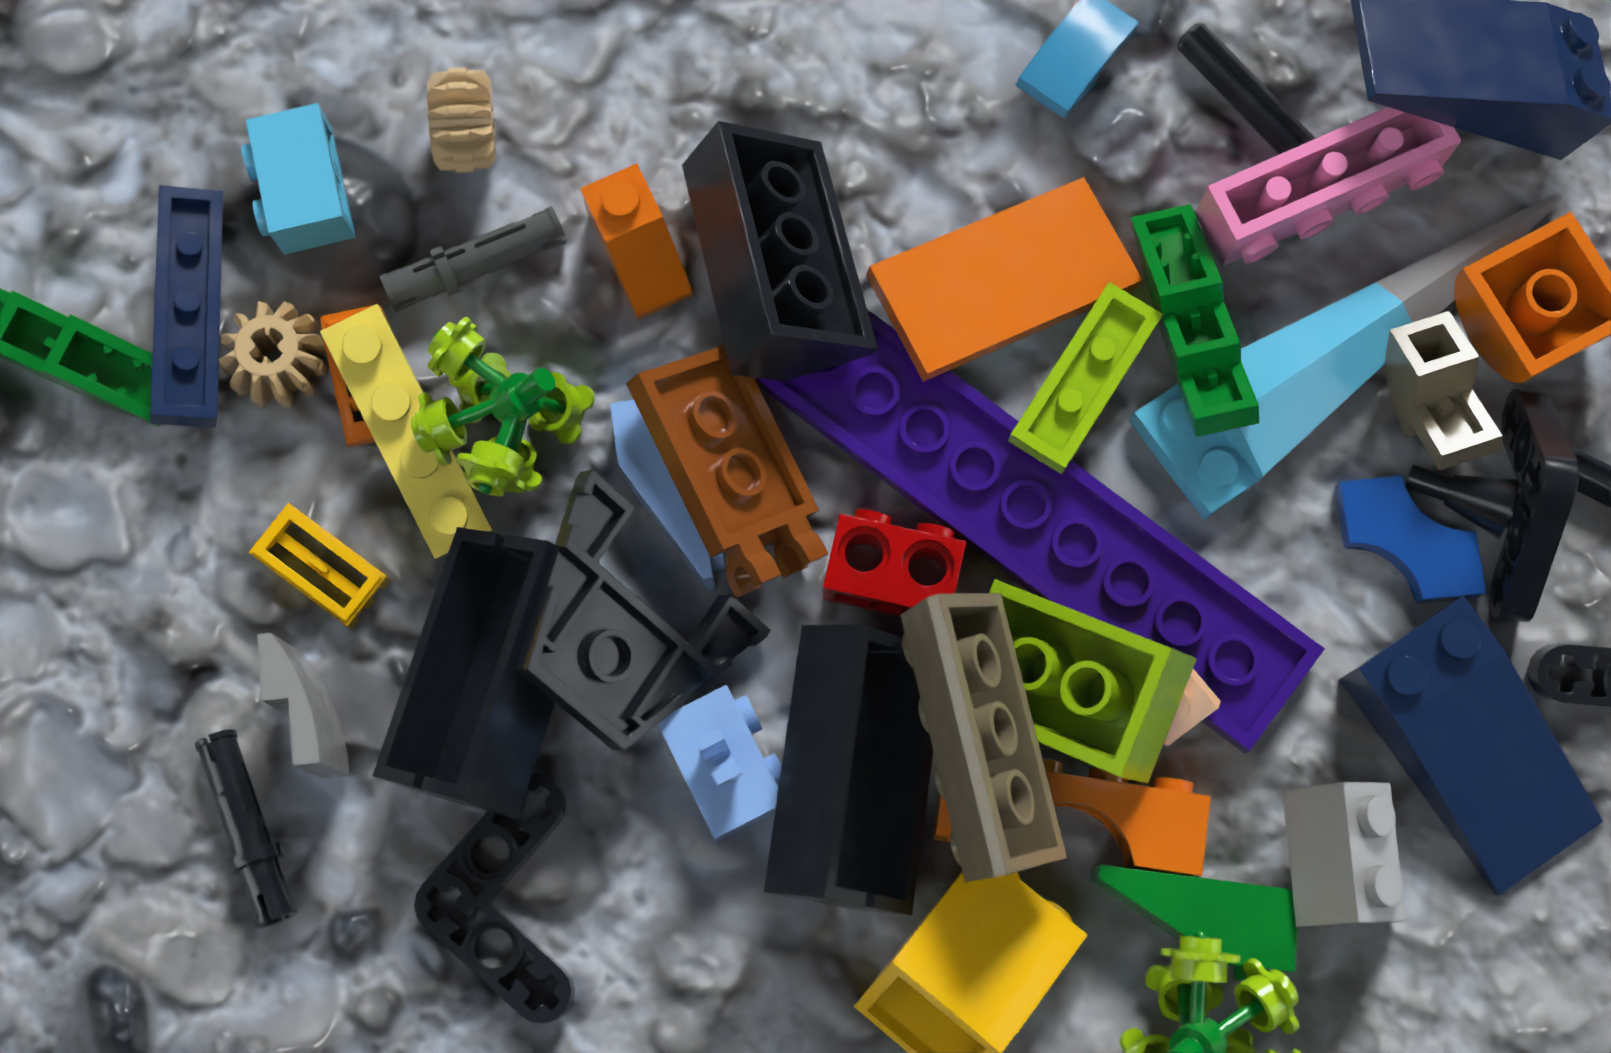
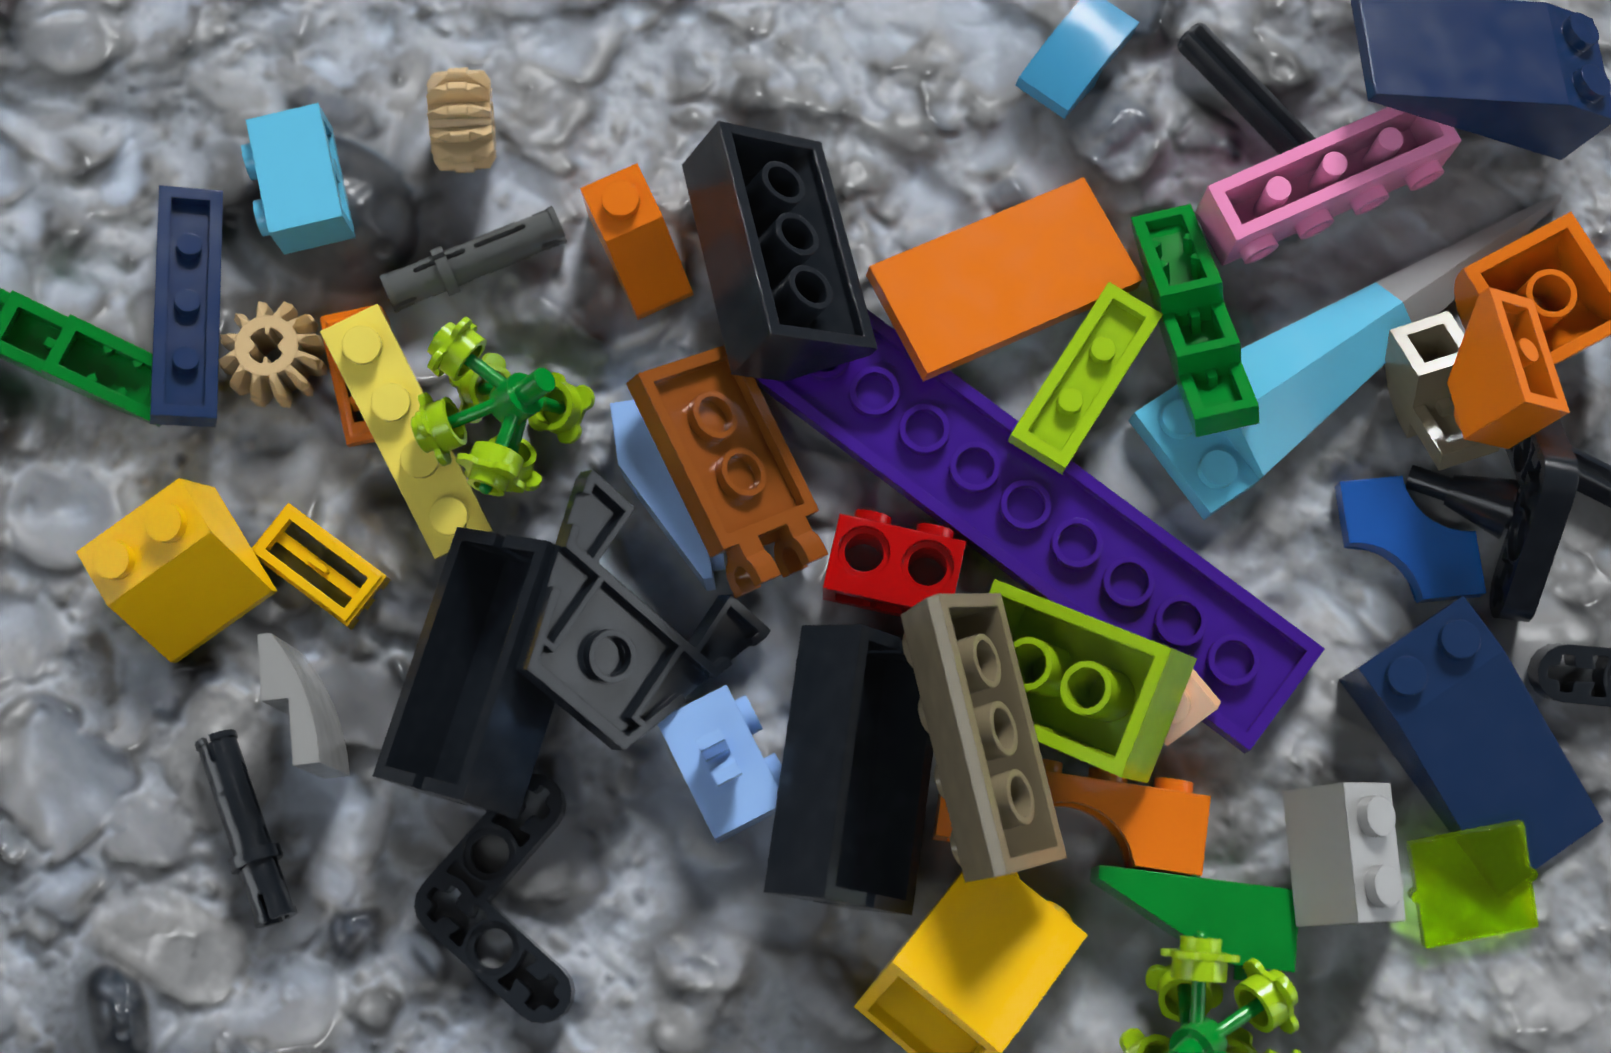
(177, 569): none -> yellow slope
(1472, 883): none -> clear neon green piece
(1504, 373): none -> orange slope

